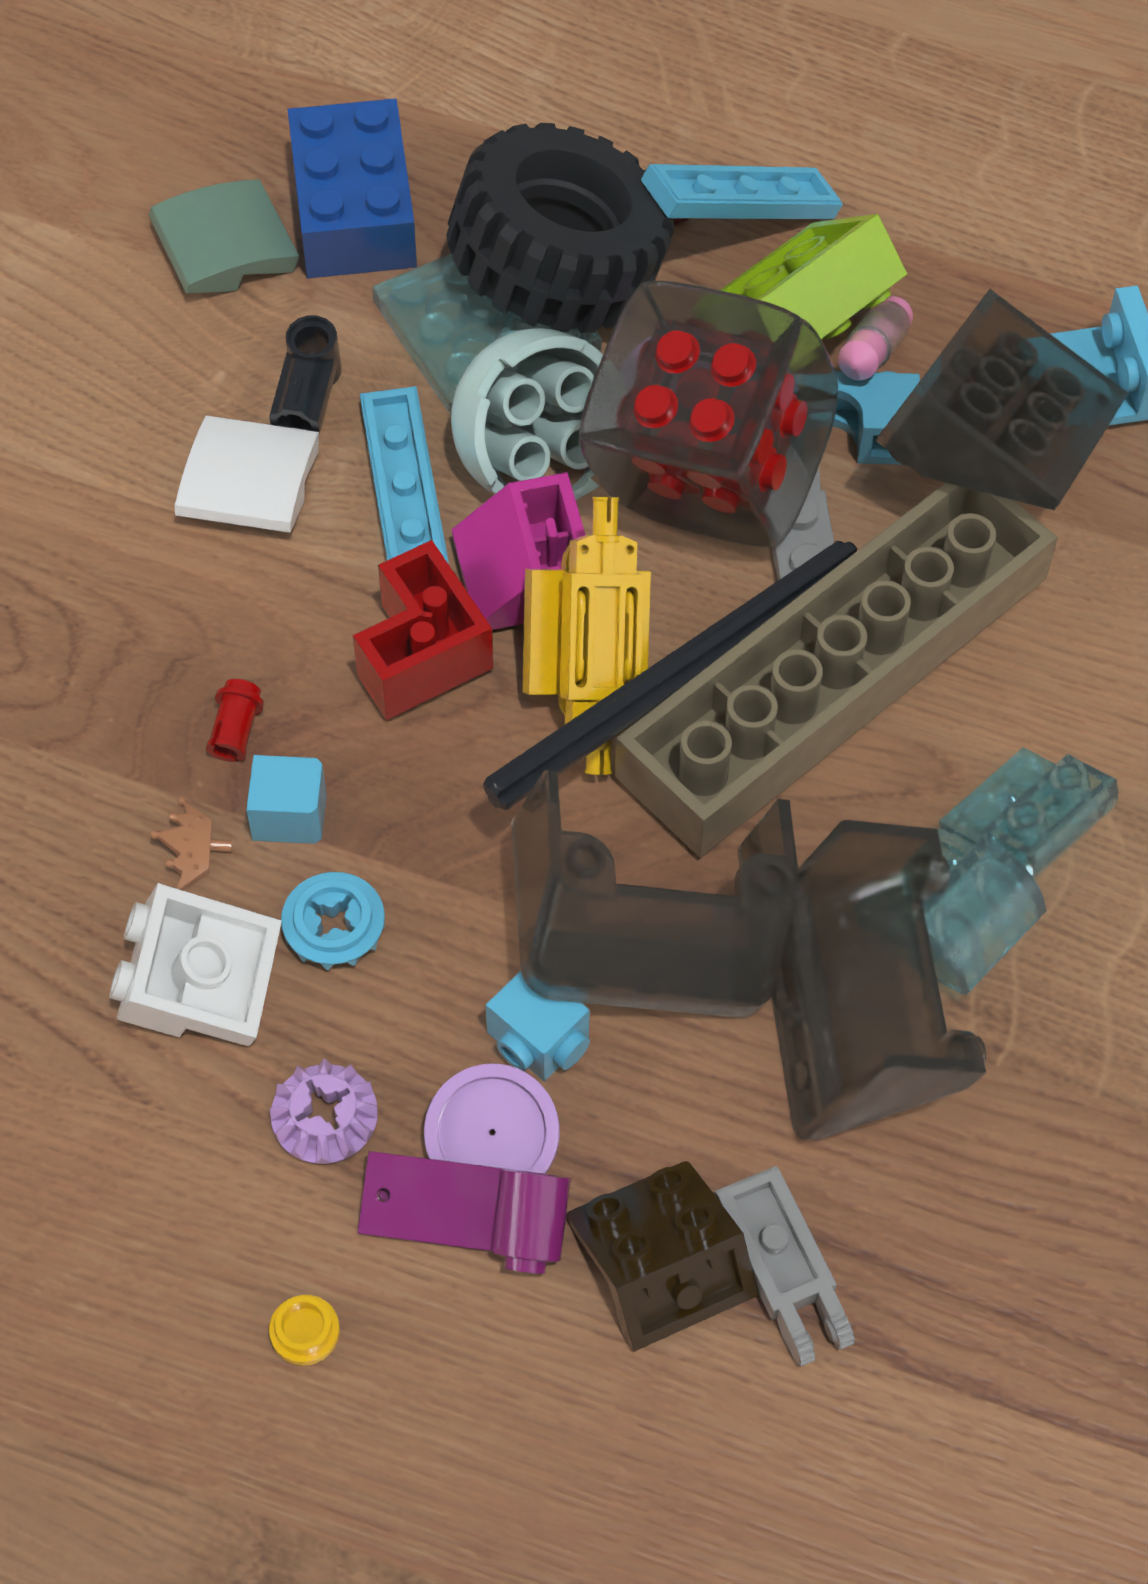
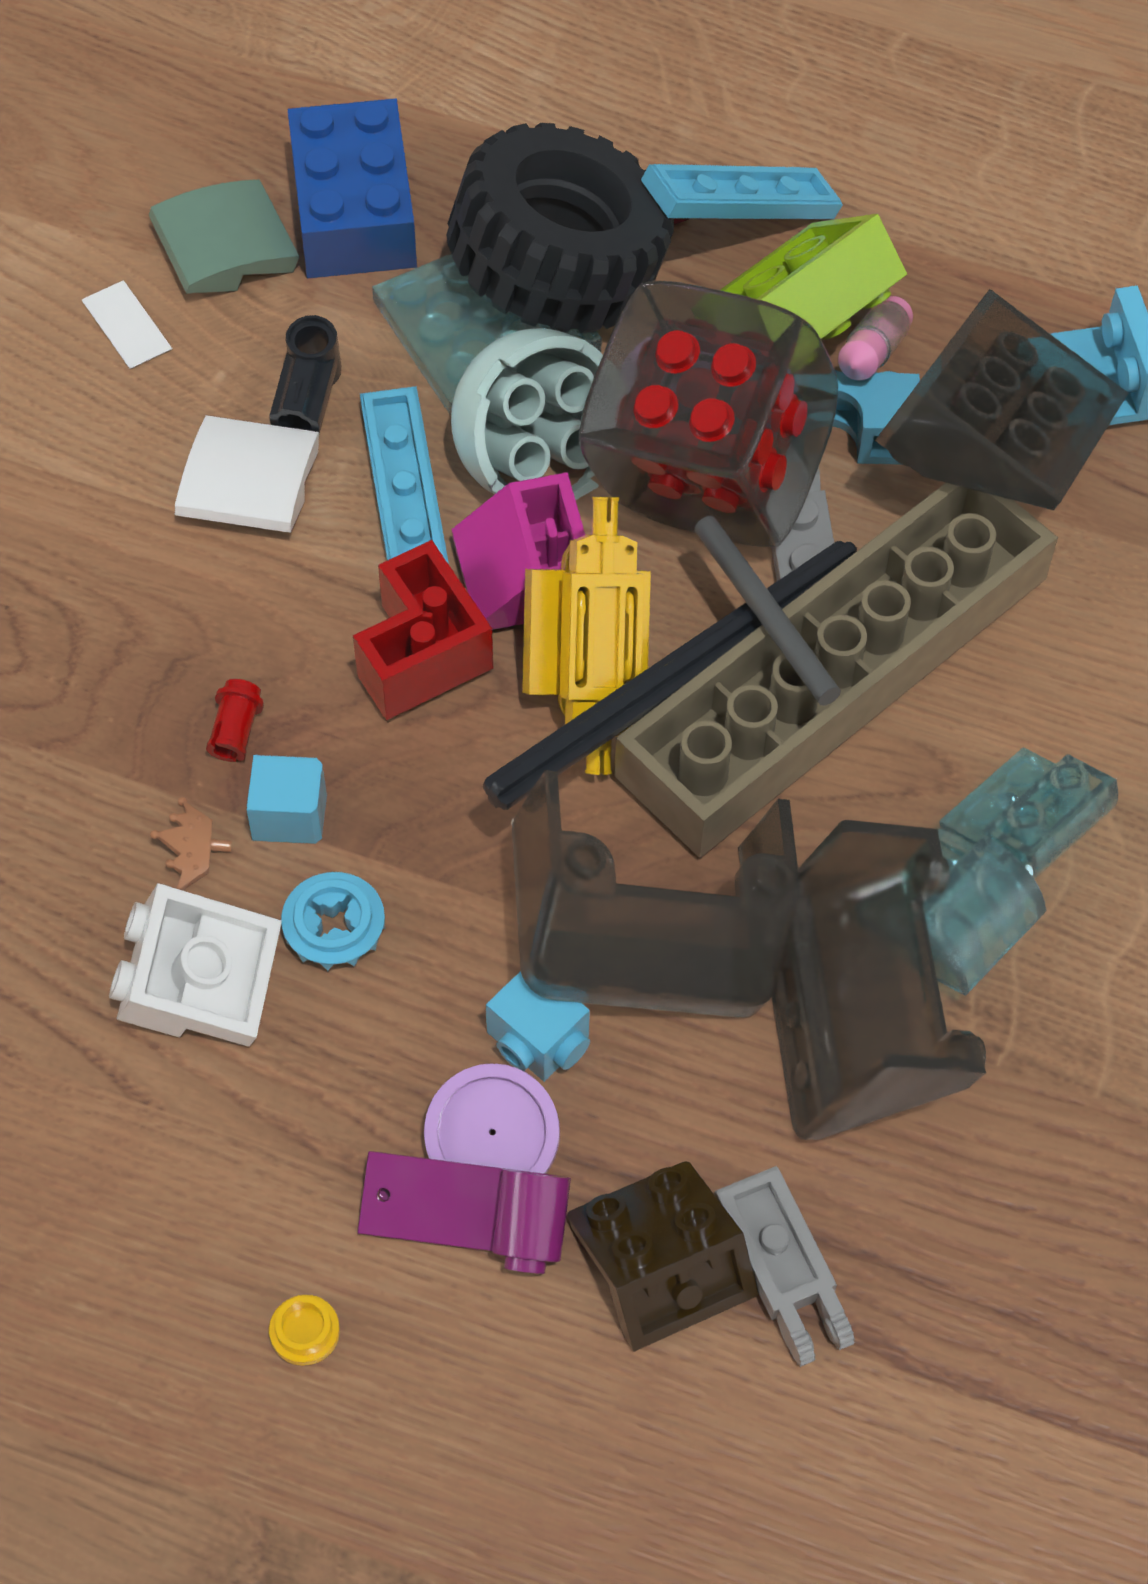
(126, 324): none -> white sticker
(314, 1138): lavender gear -> none
(767, 611): none -> dark grey bar

